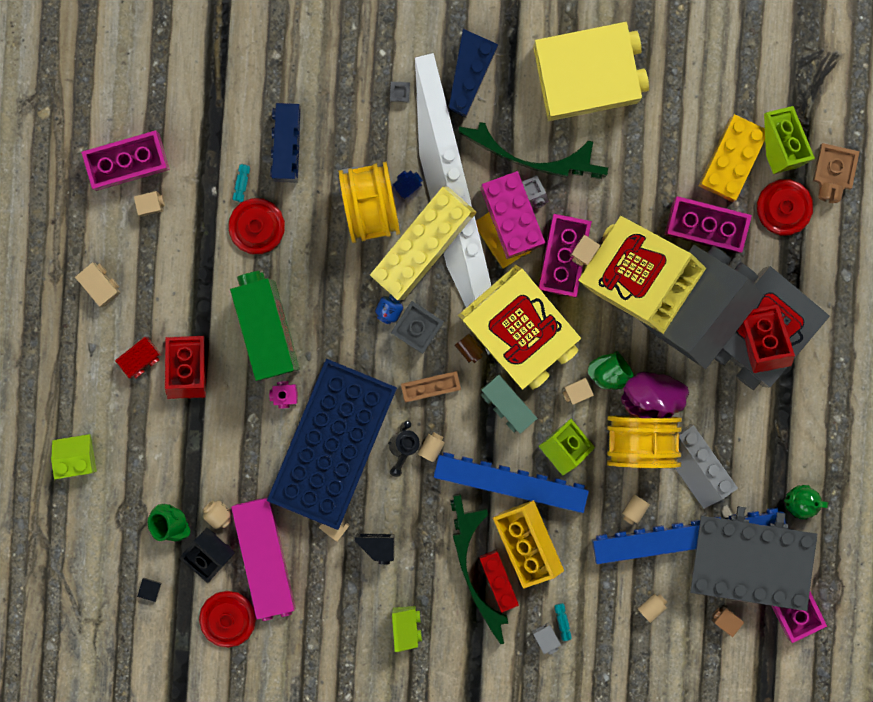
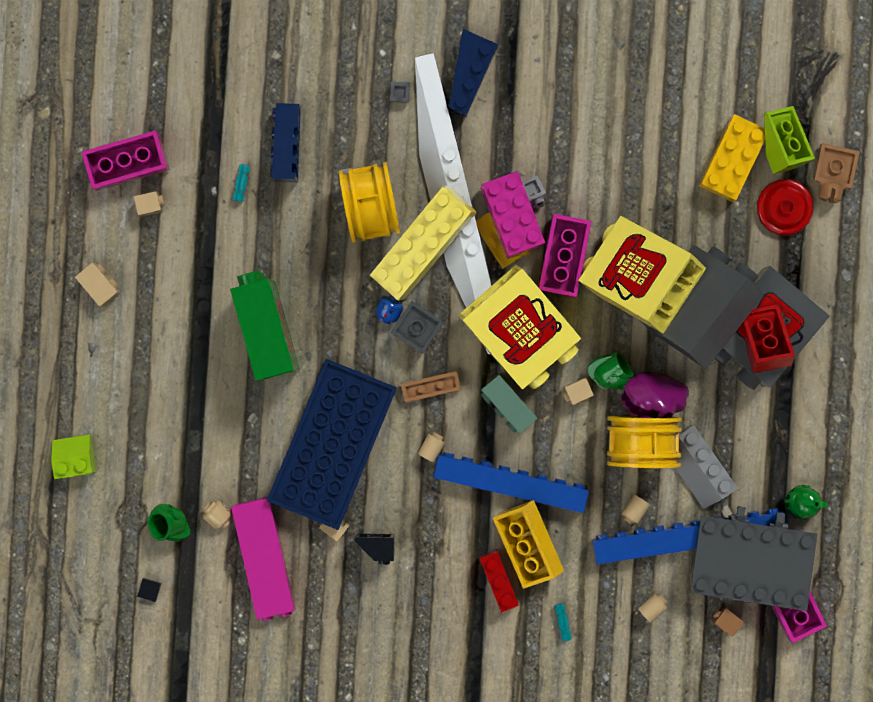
(138, 358): red brick -> none
(185, 367): red slope -> none
(207, 555): black slope -> none
(227, 619): red piece -> none
(256, 226): red piece -> none
(291, 394): dark pink brick -> none
(403, 445): black piece -> none
(405, 628): lime slope -> none
(407, 184): clear blue brick -> none
(467, 524): dark green slope -> none
(469, 349): reddish brown brick -> none
(546, 639): light grey brick -> none
(567, 447): lime slope -> none
(577, 162): dark green slope -> none
(584, 251): tan brick -> none
(590, 71): light yellow brick -> none
(708, 225): dark pink brick -> none

